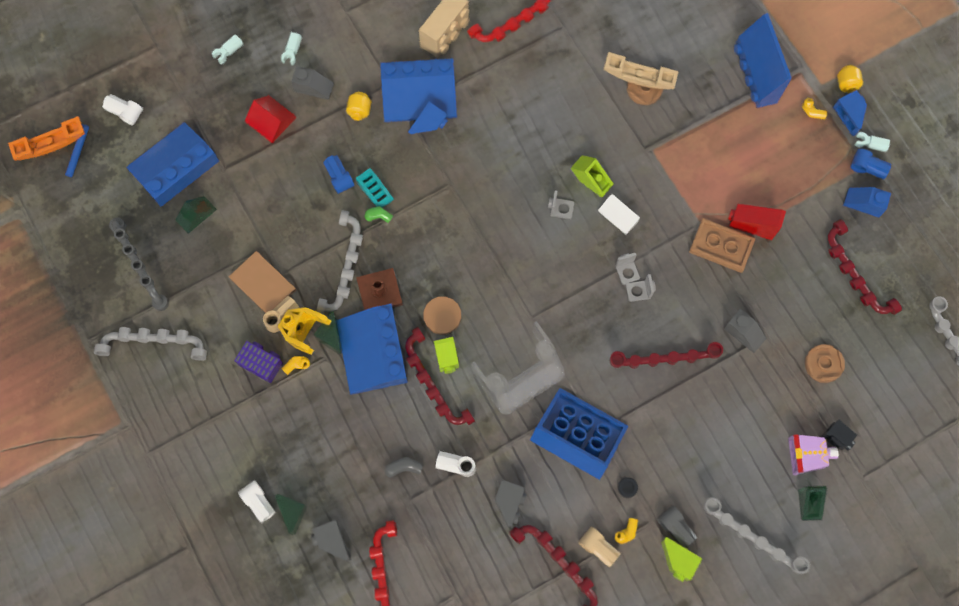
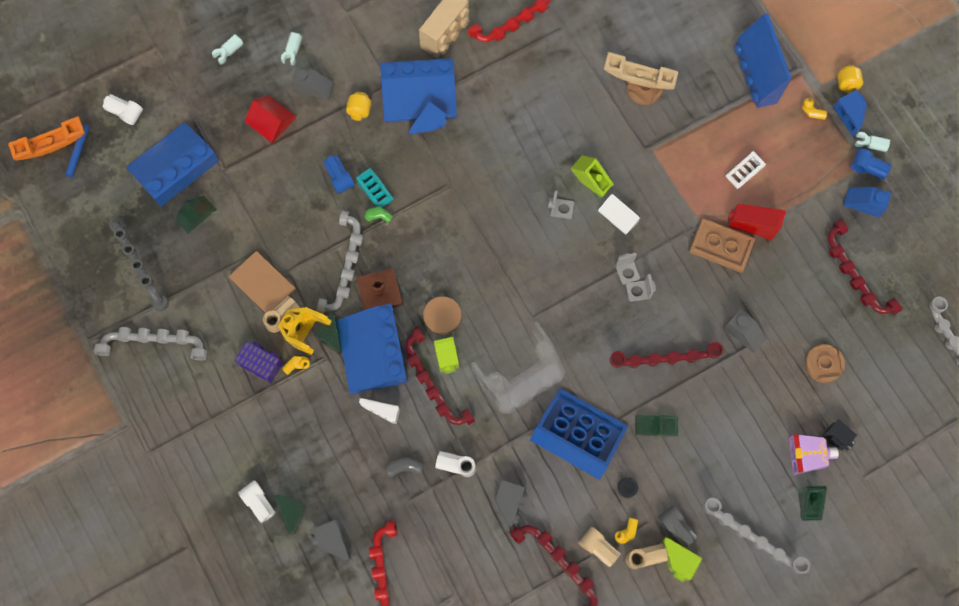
(384, 410): none -> white slope
(648, 556): none -> tan piece
(656, 425): none -> clear green slope
(756, 159): none -> white slope

